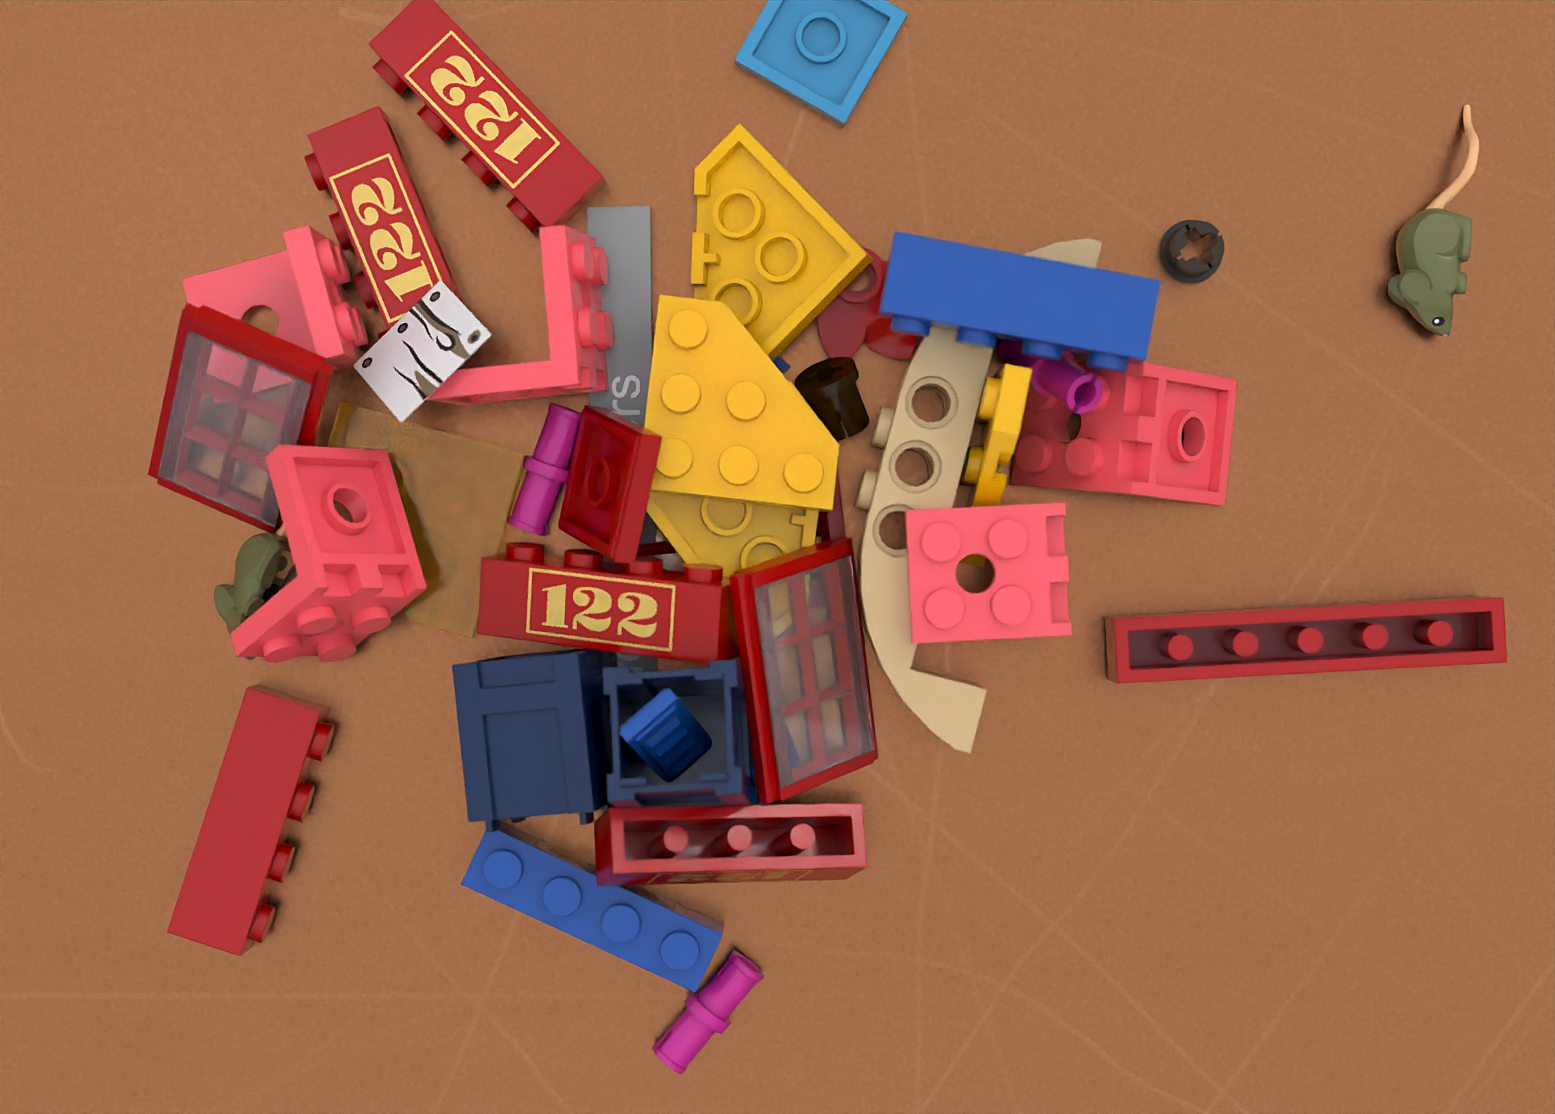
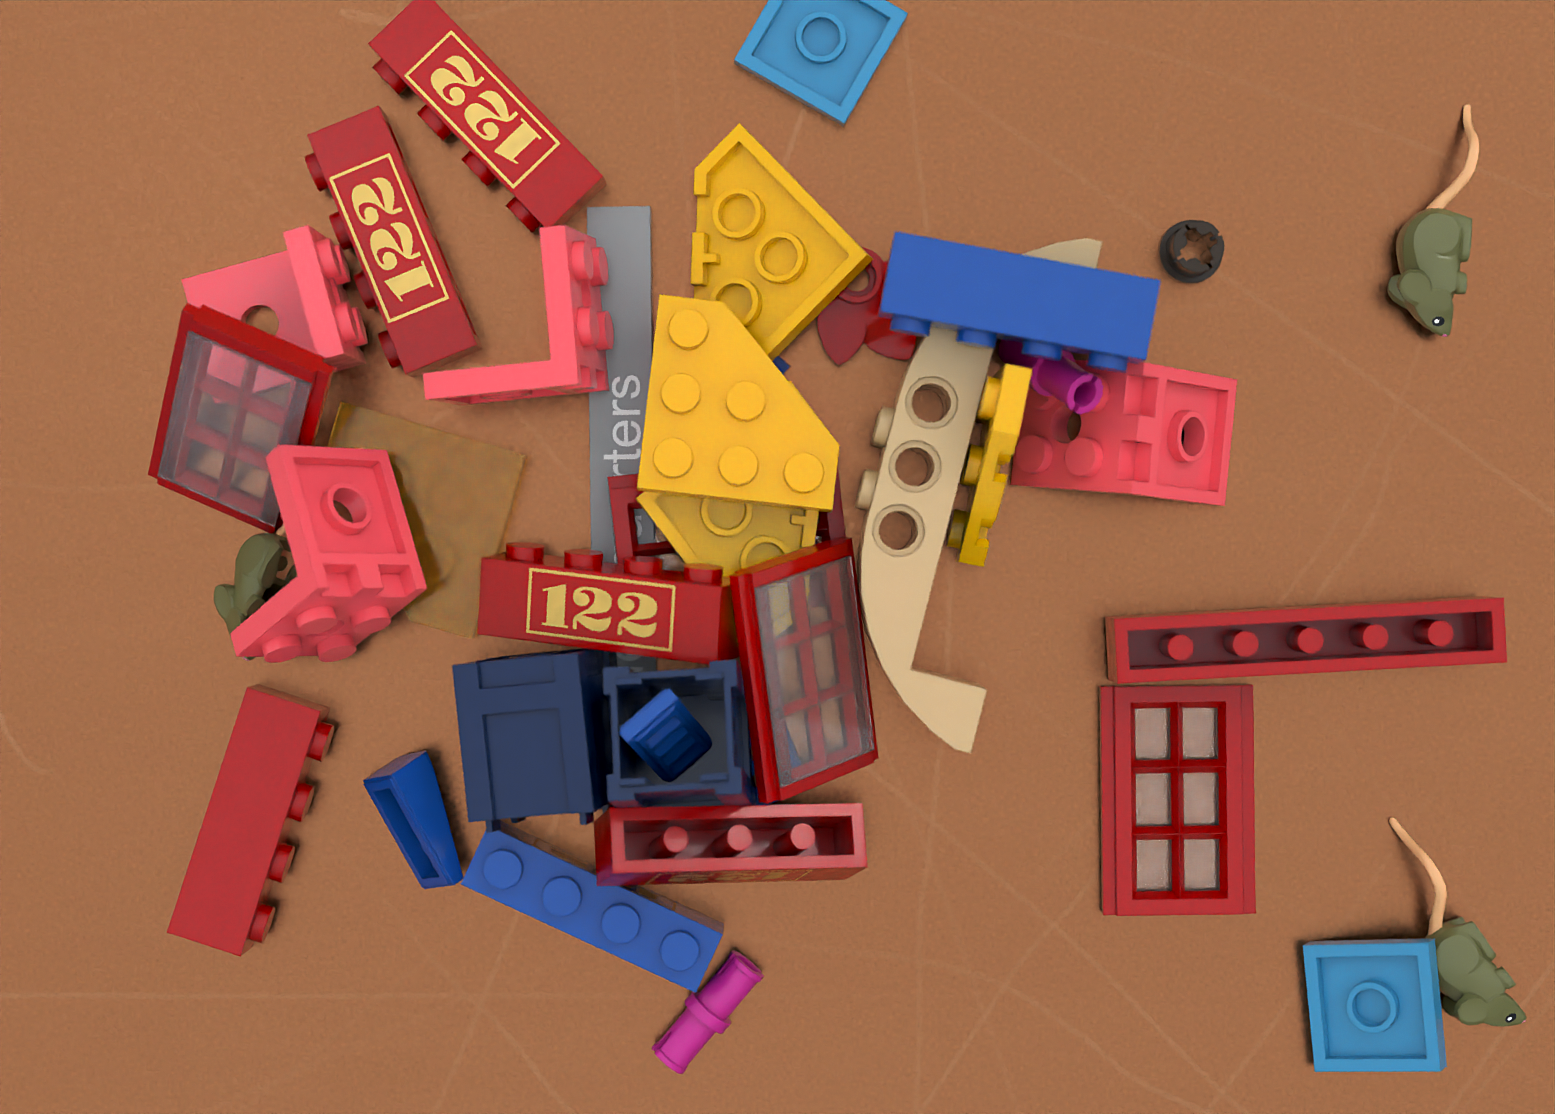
(416, 817): none -> blue slope
(421, 351): white sticker -> none
(546, 470): dark pink pin -> none
(609, 483): red tile -> none
(834, 395): dark brown bush -> none
(1027, 563): coral bracket -> none
(1177, 799): none -> red piece
(1375, 1005): none -> dark azure tile
(1466, 972): none -> olive animal

